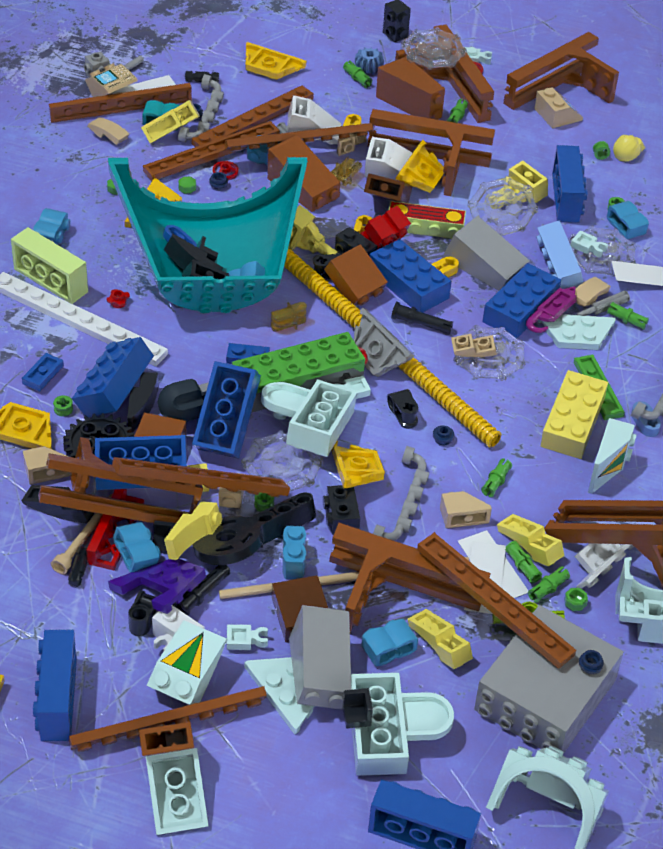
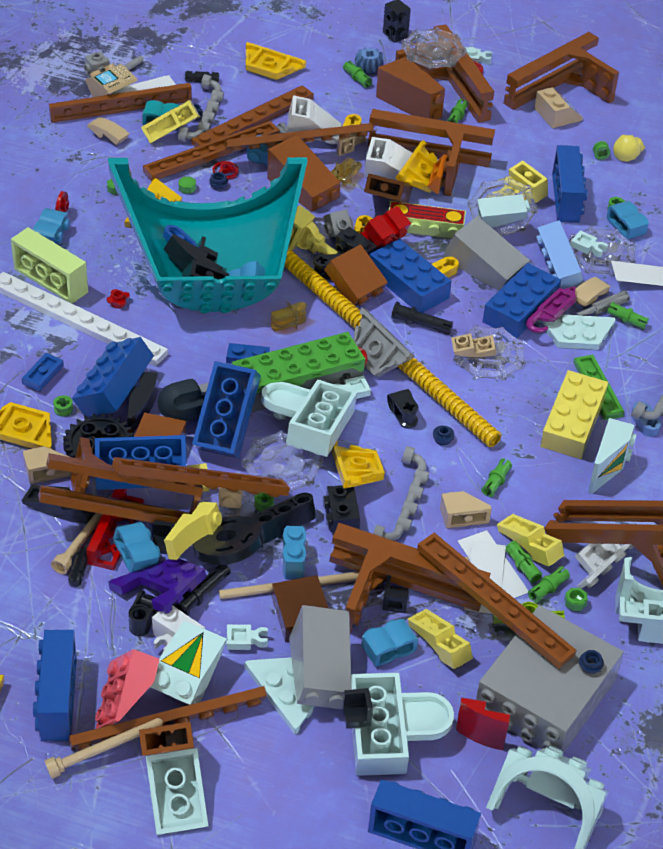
(57, 765): none -> tan piece
(62, 202): none -> red piece
(127, 681): none -> coral slope
(337, 222): none -> light grey brick
(395, 597): none -> black panel
(437, 174): none -> orange slope
(481, 725): none -> red slope
(502, 209): none -> light aqua slope

